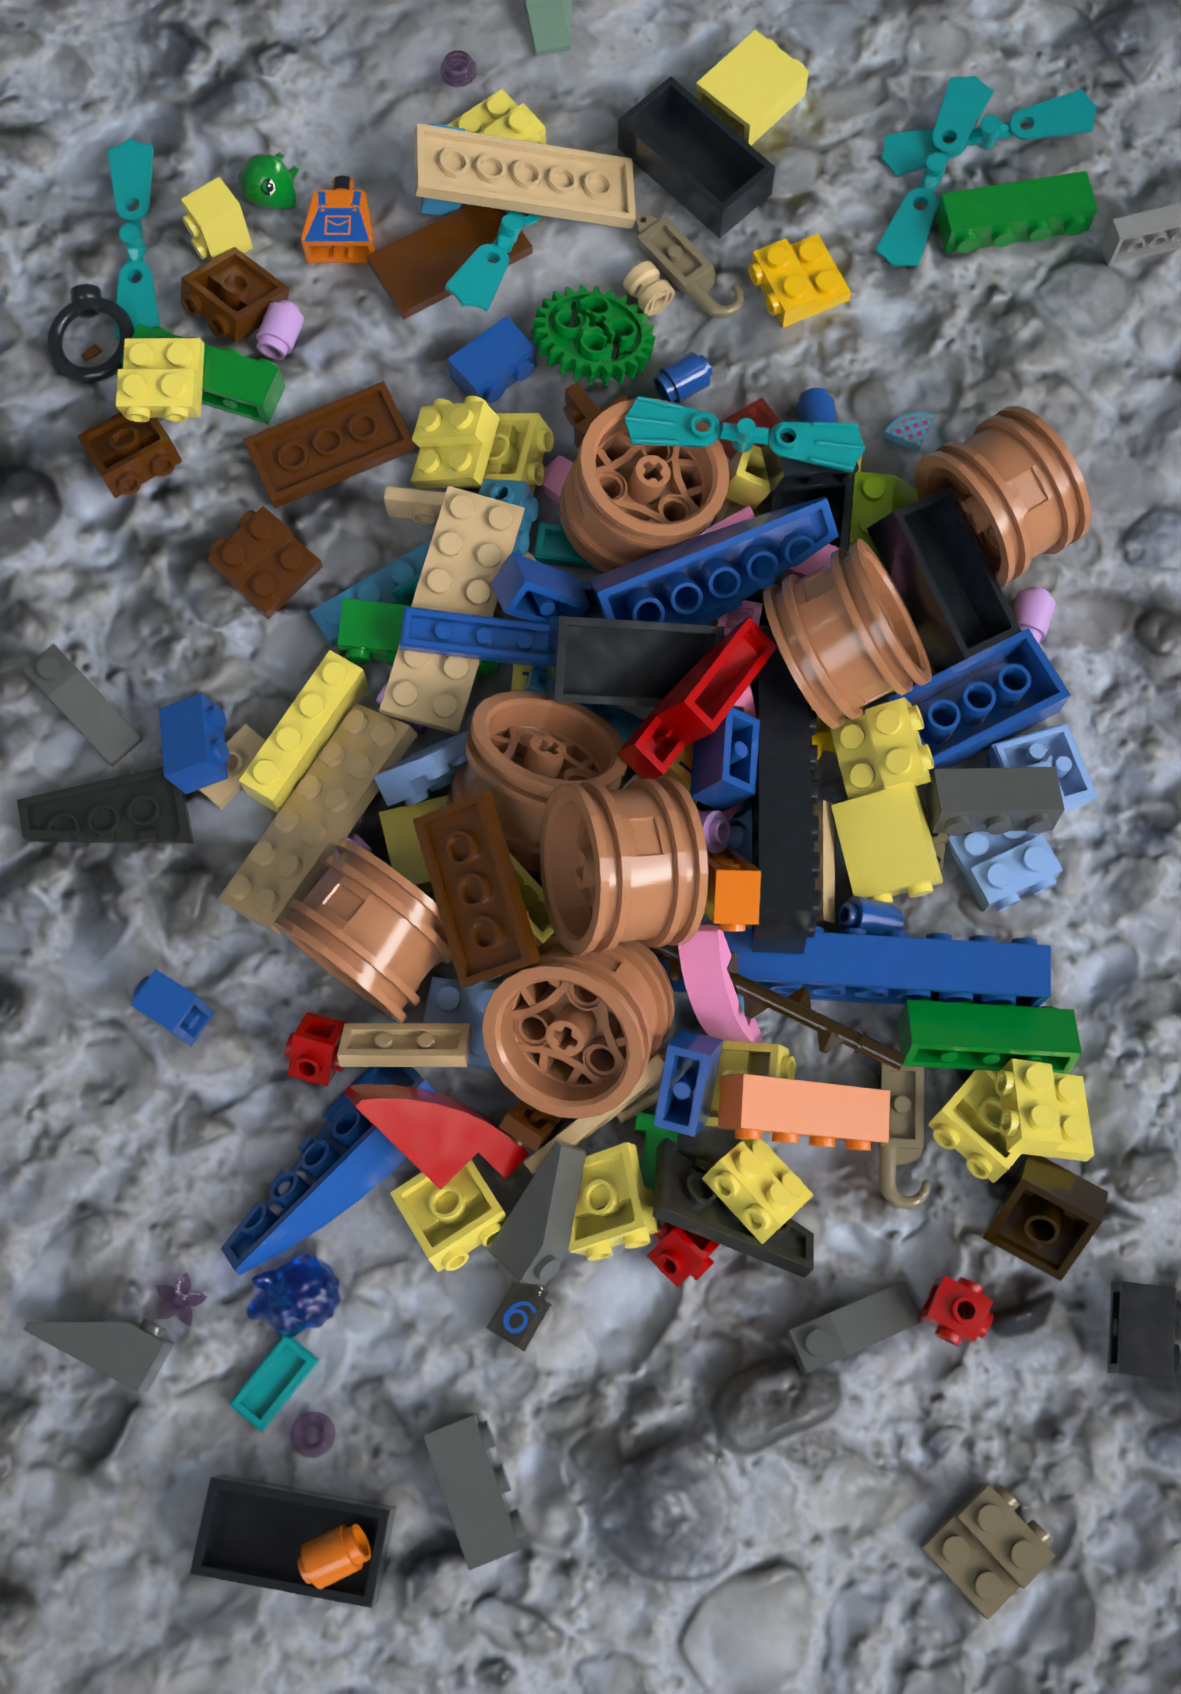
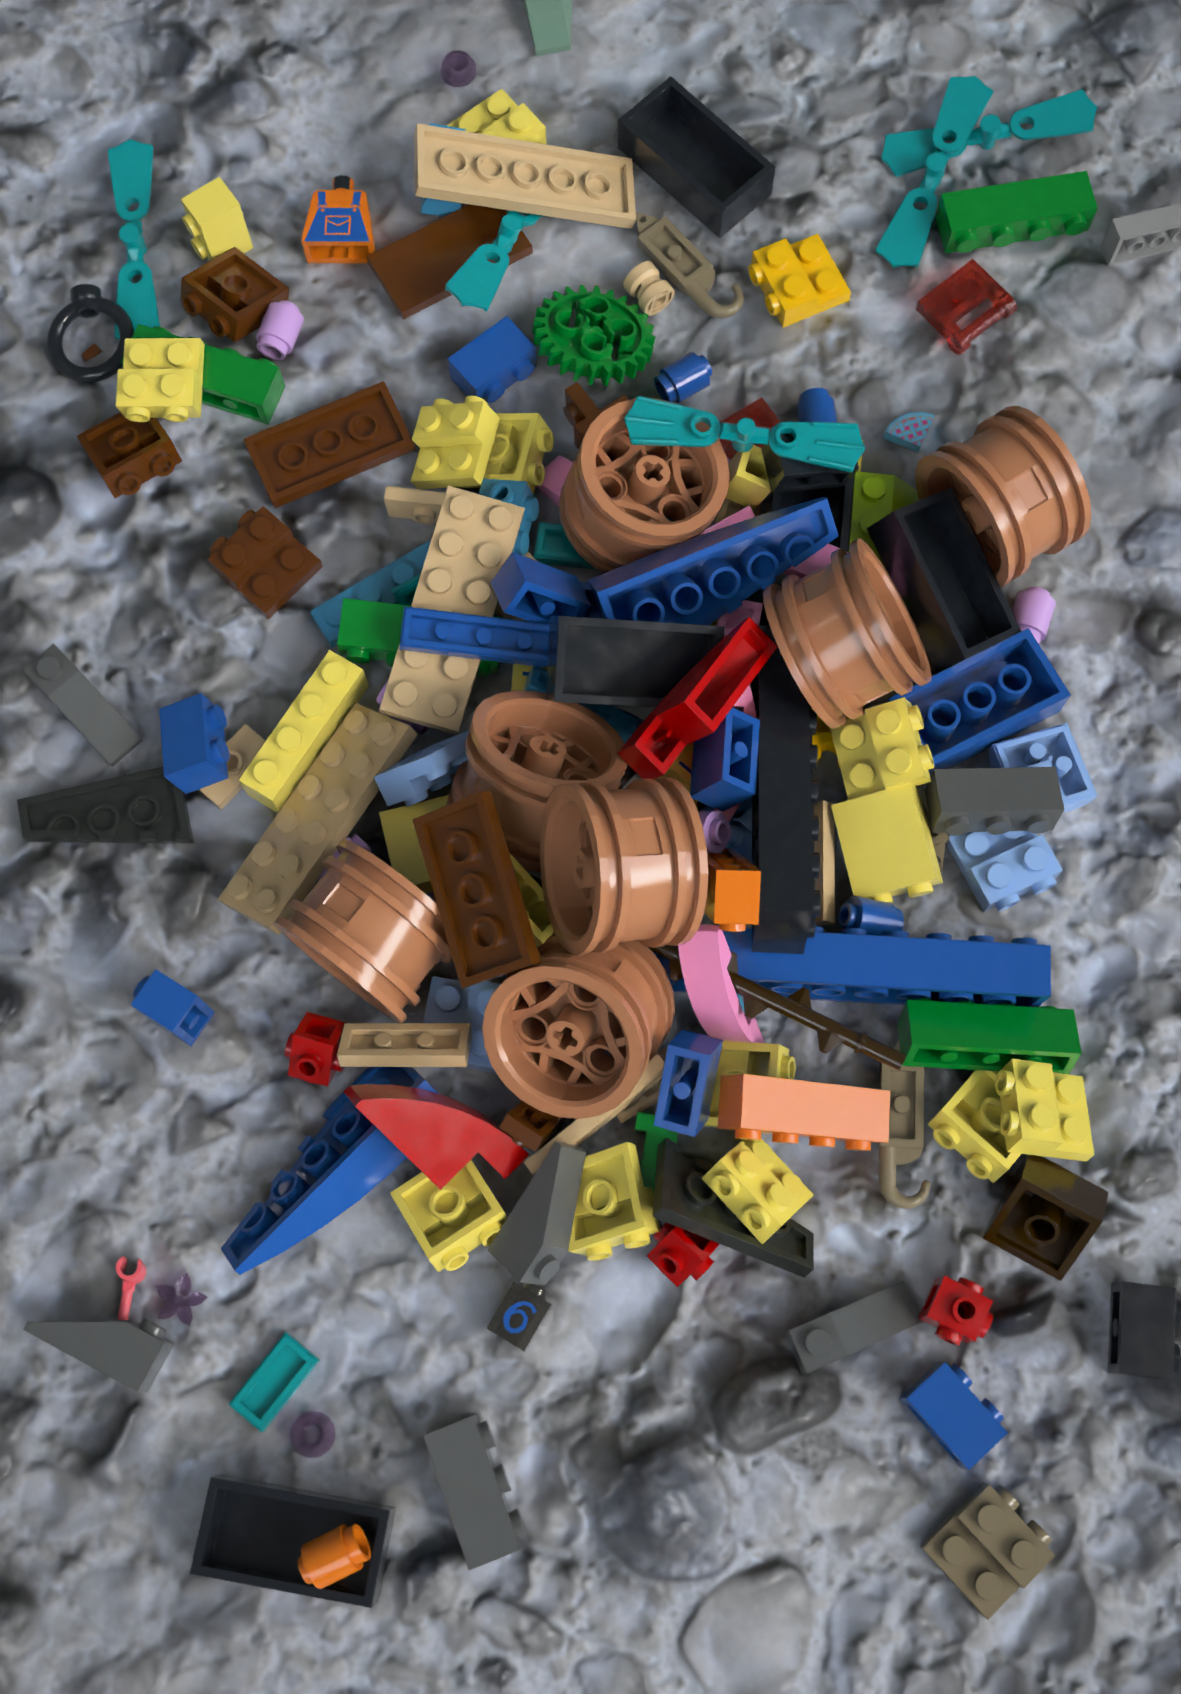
(128, 1285): none -> coral hand
(268, 182): green piece -> none
(296, 1296): clear blue animal -> none
(753, 86): light yellow brick -> none
(954, 1414): none -> blue brick
(958, 297): none -> clear red plate

